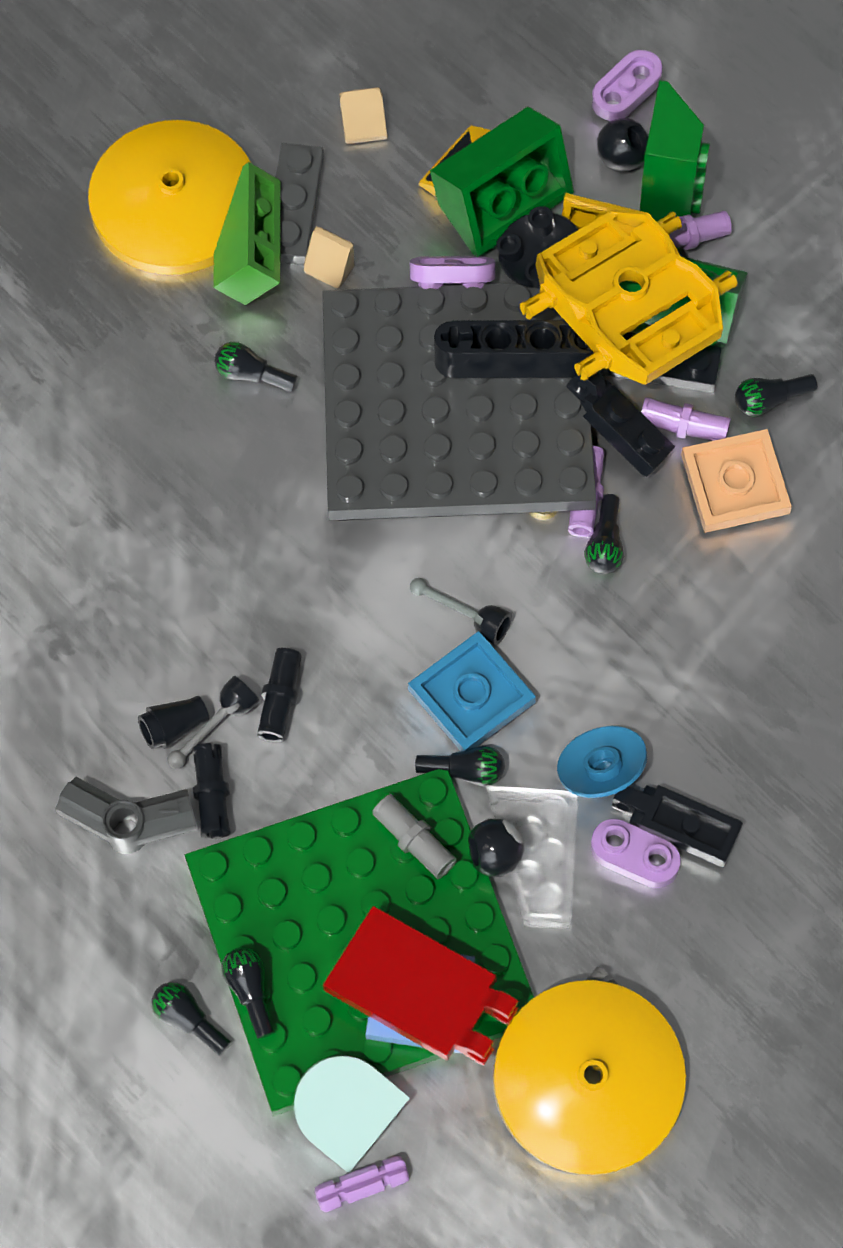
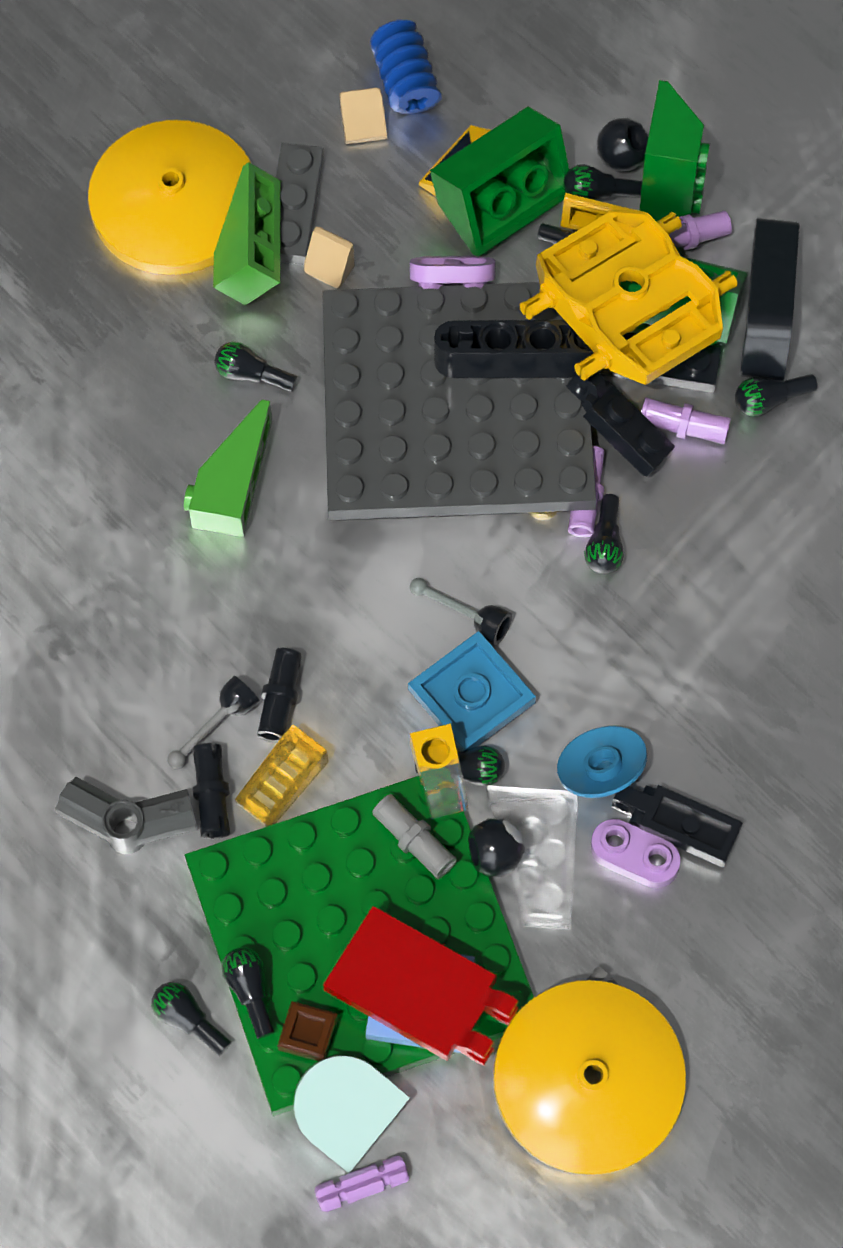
(171, 721): black cone -> none
(230, 476): none -> bright green slope
(307, 772): none -> clear yellow slope
(307, 1031): none -> reddish brown tile
(405, 67): none -> blue piece
(439, 770): none -> leg
(526, 239): black dish -> none
(595, 184): none -> black piece
(624, 88): lavender plate -> none
(736, 480): light nougat plate -> none
(770, 299): none -> black beam

